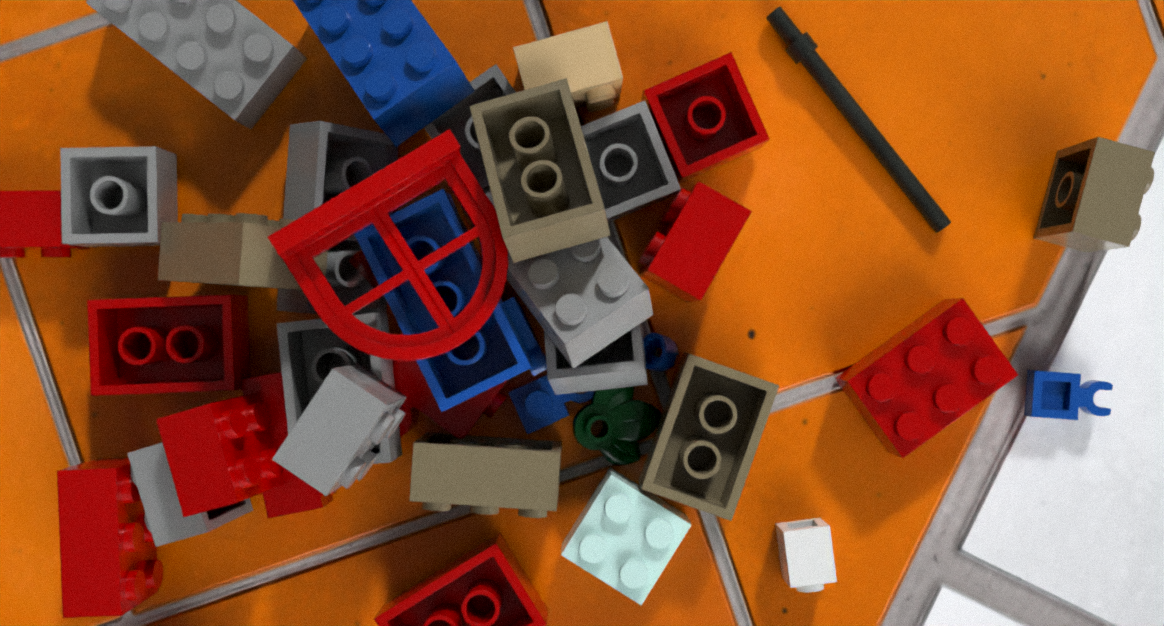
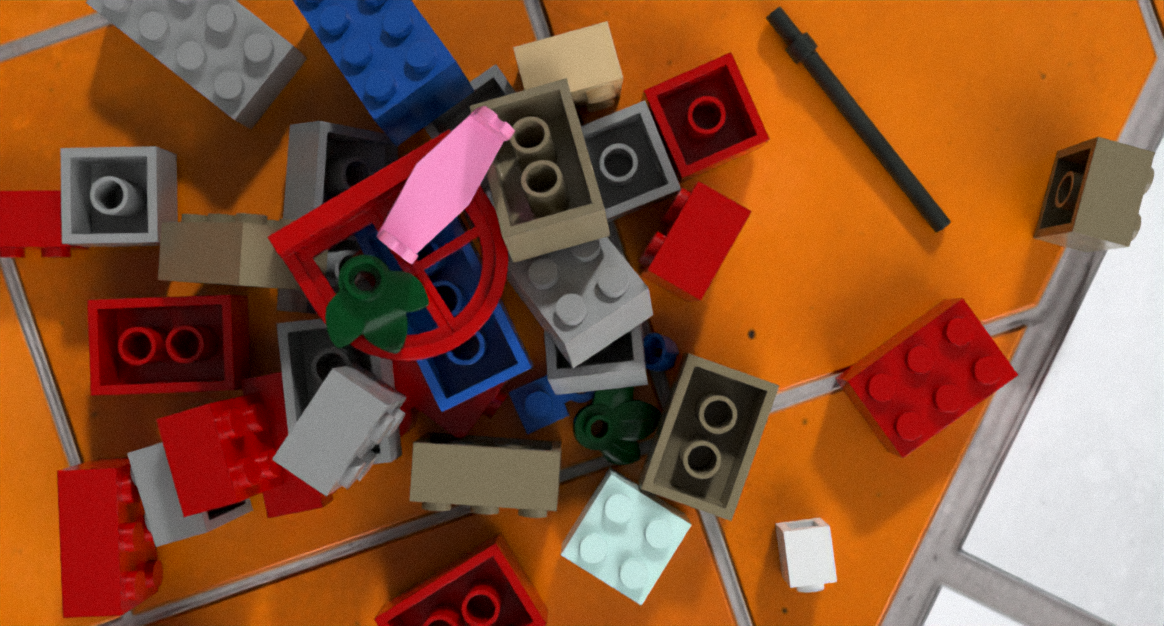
(375, 312): none -> dark green plate
(443, 183): none -> bright pink piece
(527, 335): blue plate -> none
(1060, 395): blue plate -> none

